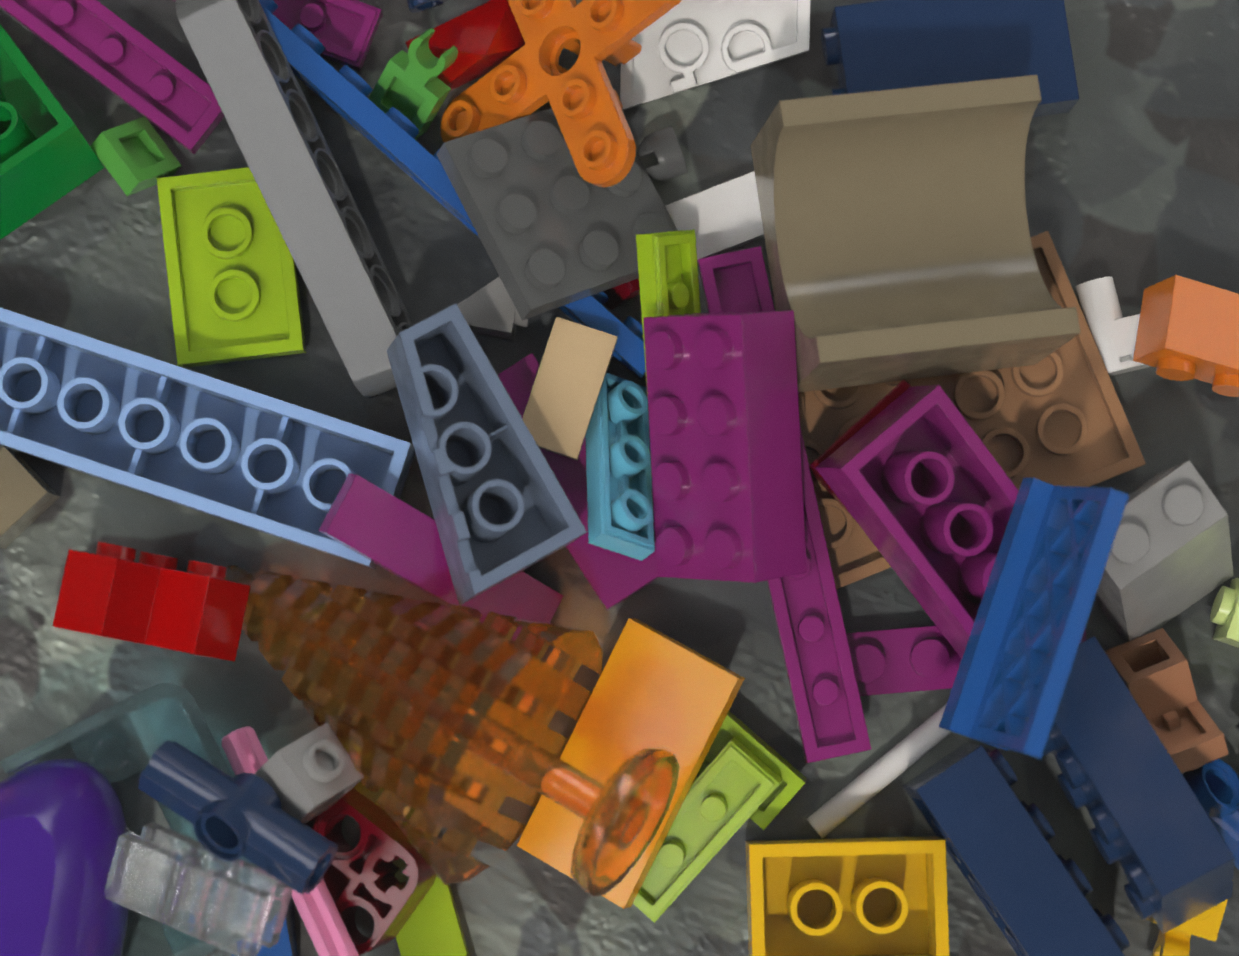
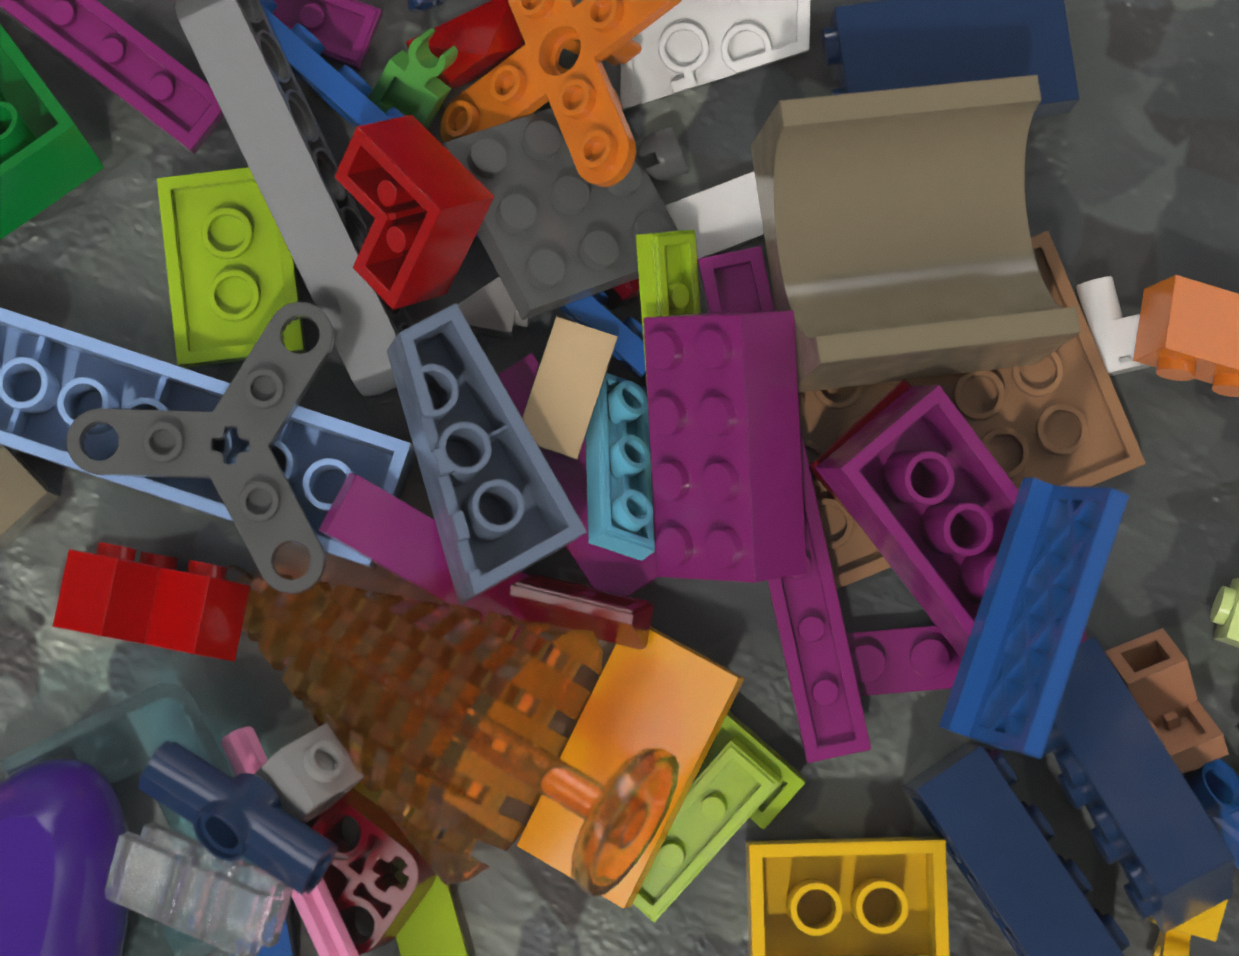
(135, 155): bright green plate -> none
(184, 441): none -> dark grey piece
(421, 206): none -> red brick
(569, 604): none -> dark red slope
(878, 775): white bar -> none
(1165, 552): light grey slope -> none

